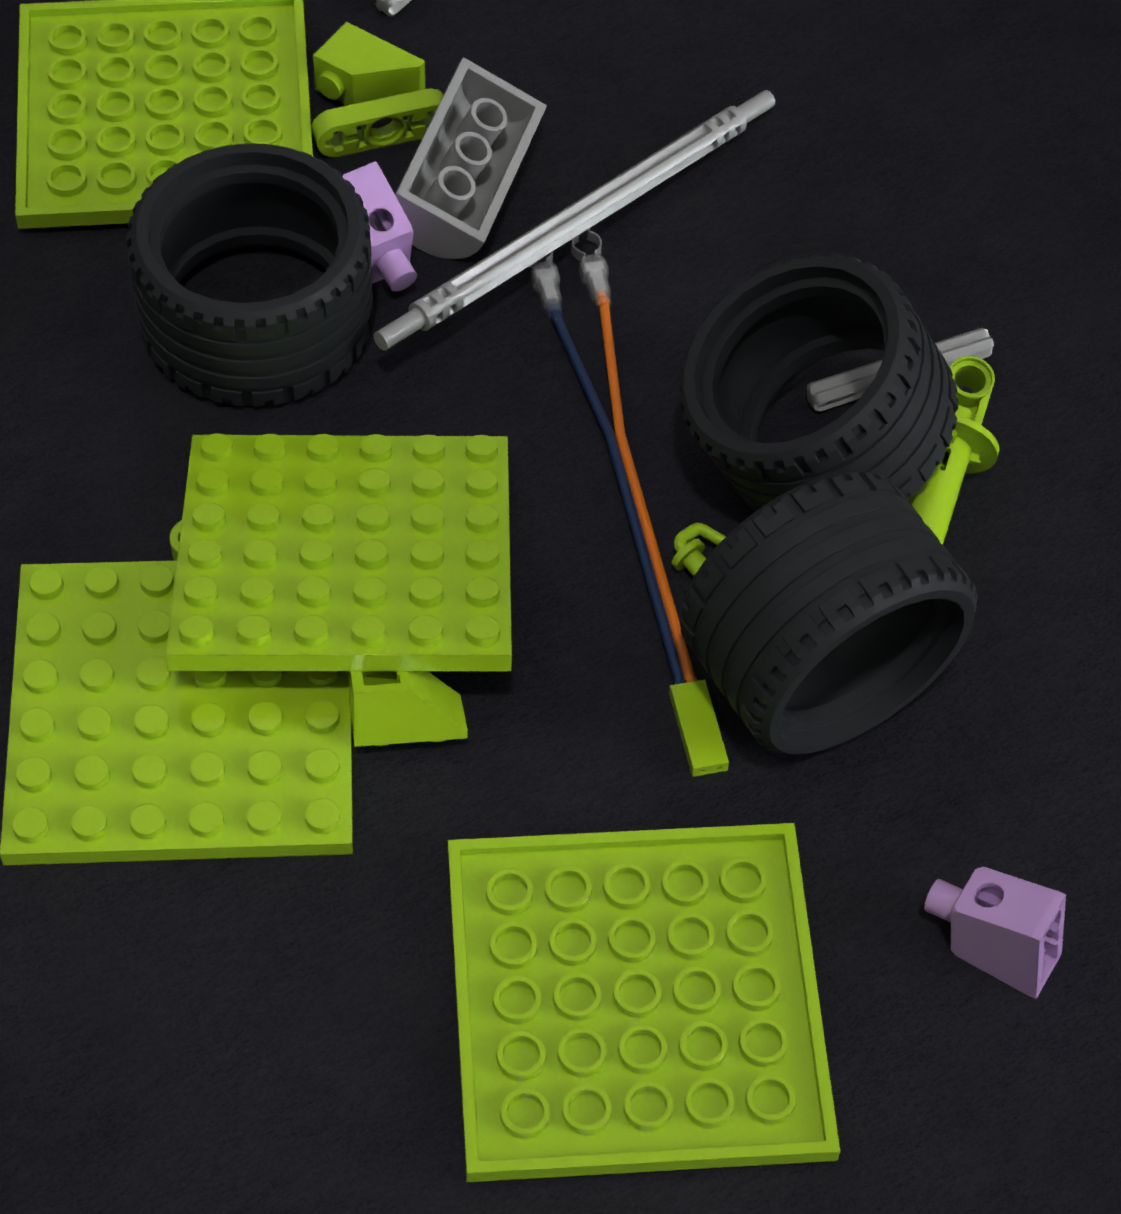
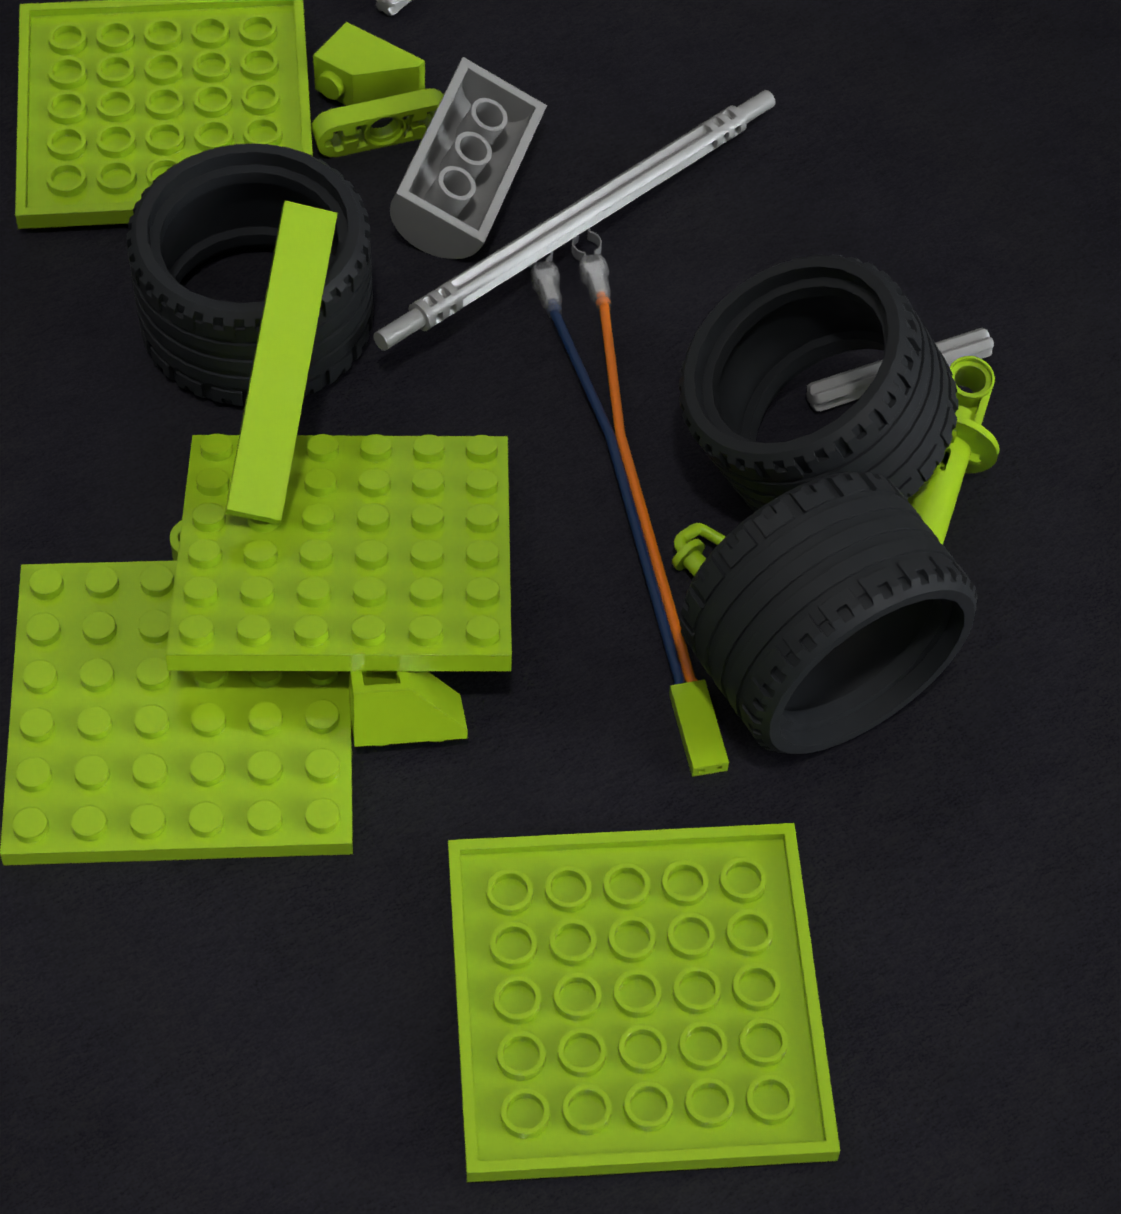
(281, 363): none -> lime tile
(389, 228): lavender torso -> none
(1003, 926): lavender torso -> none

